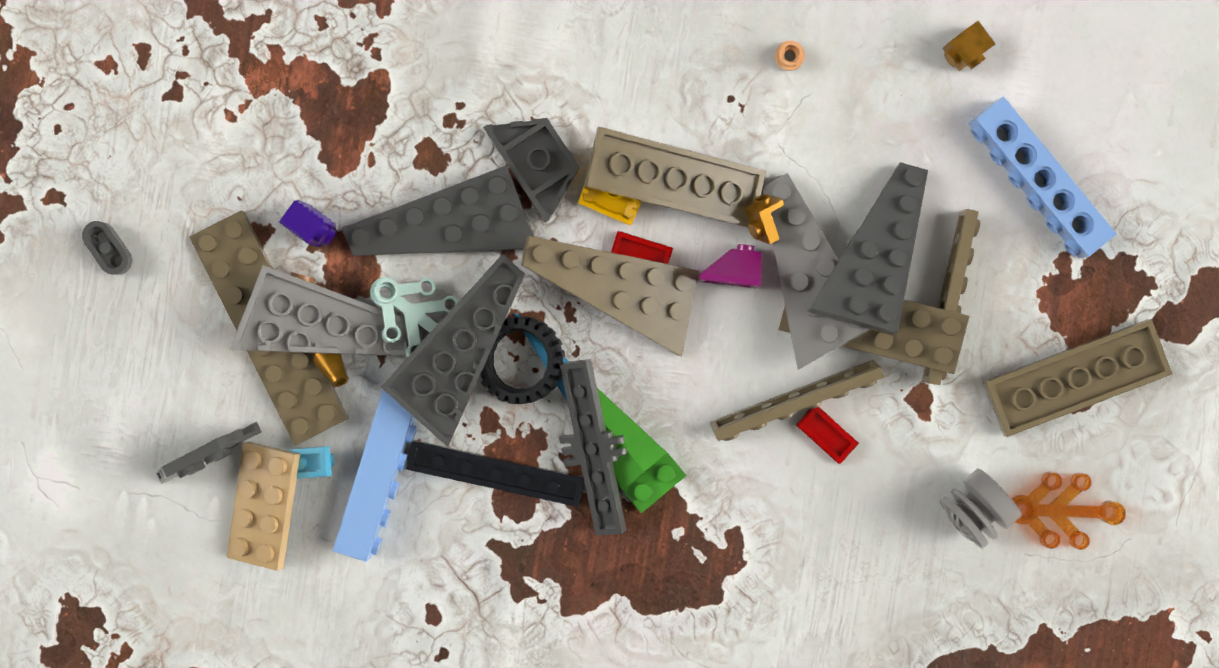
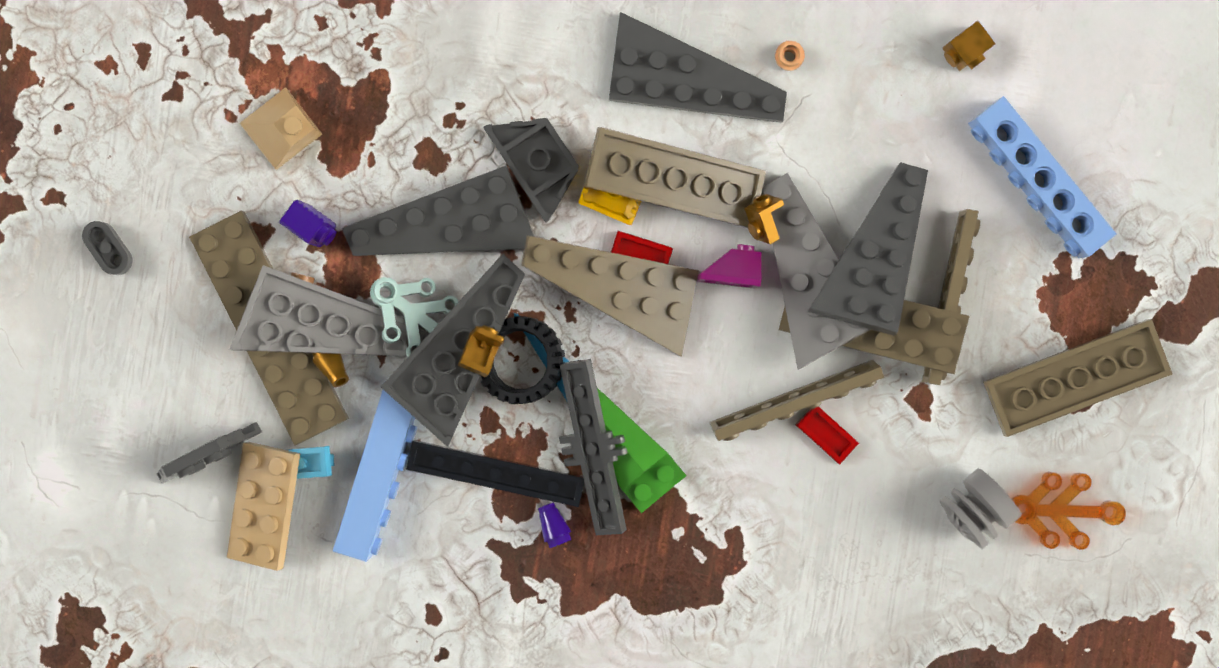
(280, 128): none -> tan slope
(481, 350): none -> pearl gold bracket
(553, 526): none -> dark purple cone
(670, 74): none -> dark grey wing

